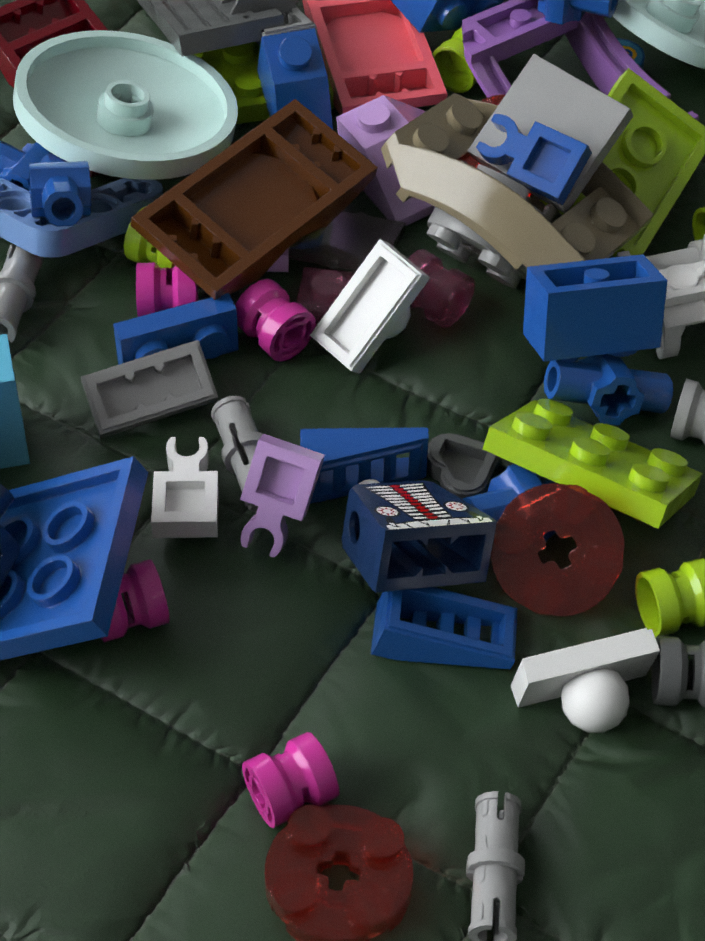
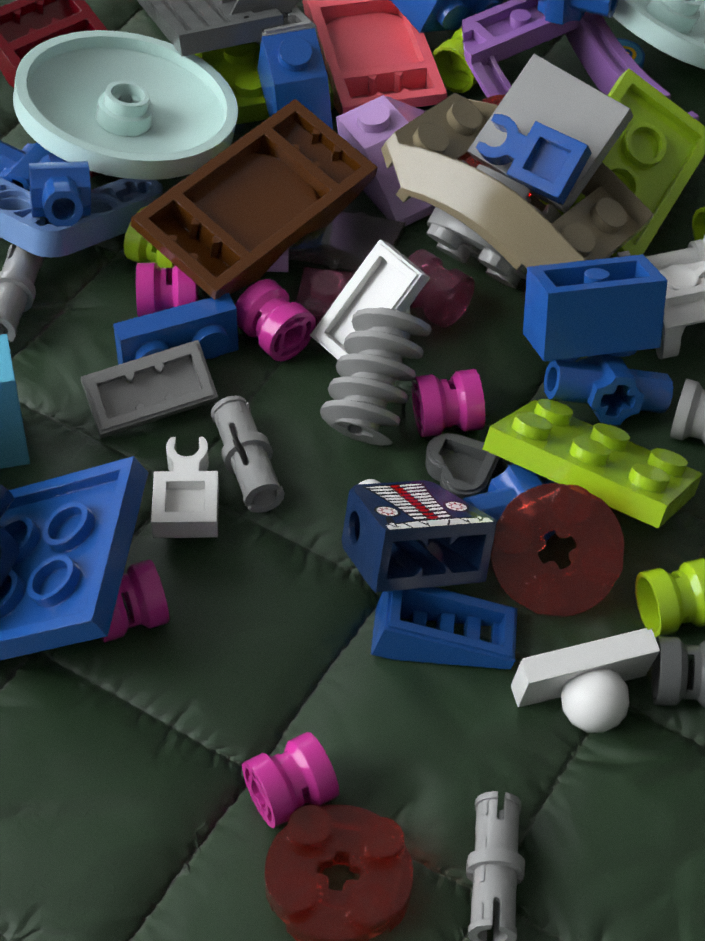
(281, 486): lavender plate -> none
(363, 455): blue slope -> none
(370, 373): none -> light grey piece
(448, 403): none -> dark pink wheel

